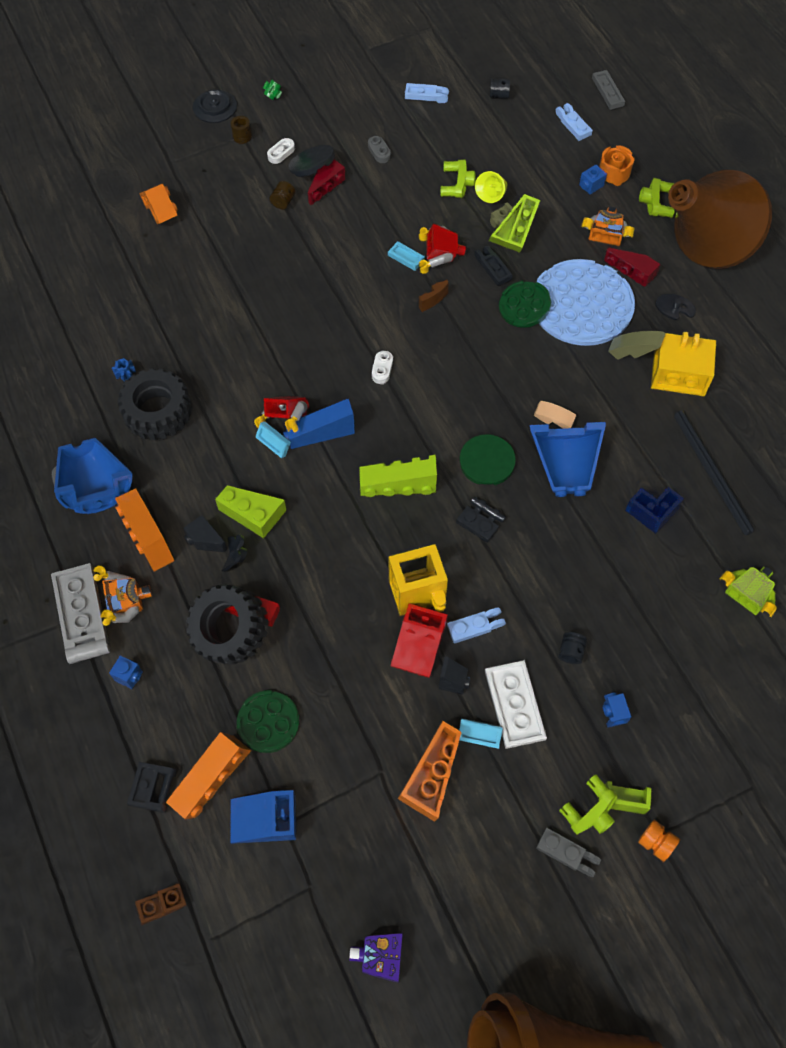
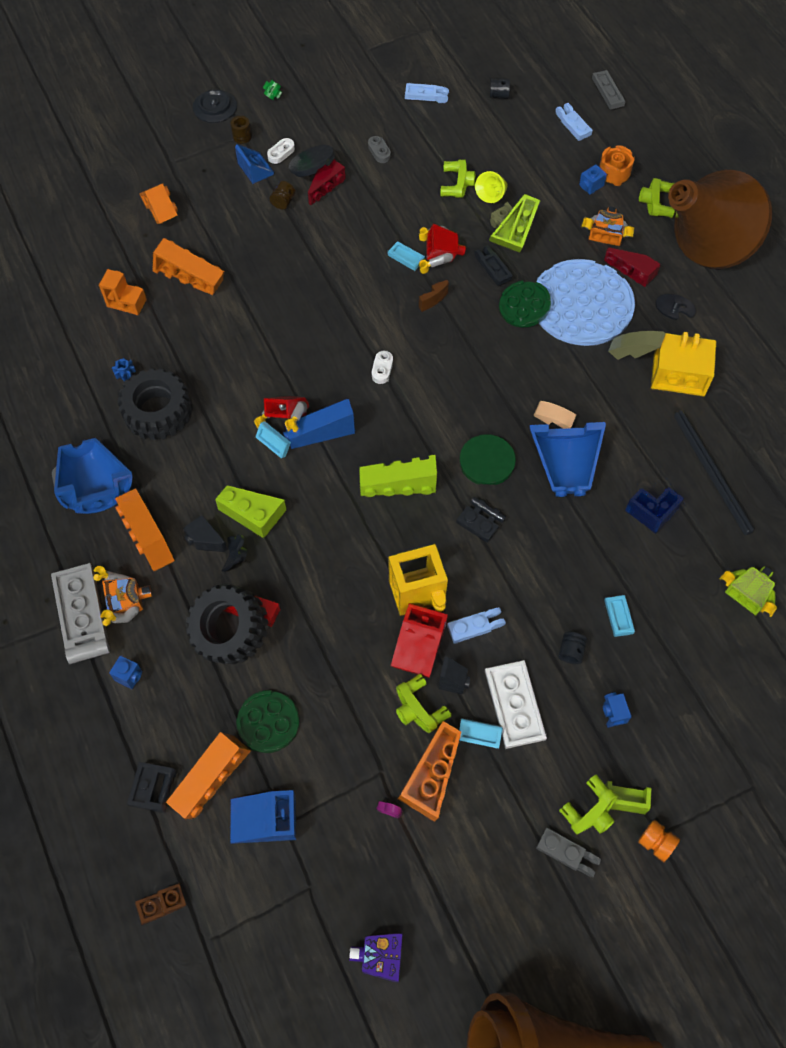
(120, 295): none -> orange brick
(186, 267): none -> orange wedge
(253, 164): none -> blue slope
(389, 809): none -> magenta tile
(413, 711): none -> lime connector
(619, 616): none -> medium azure tile

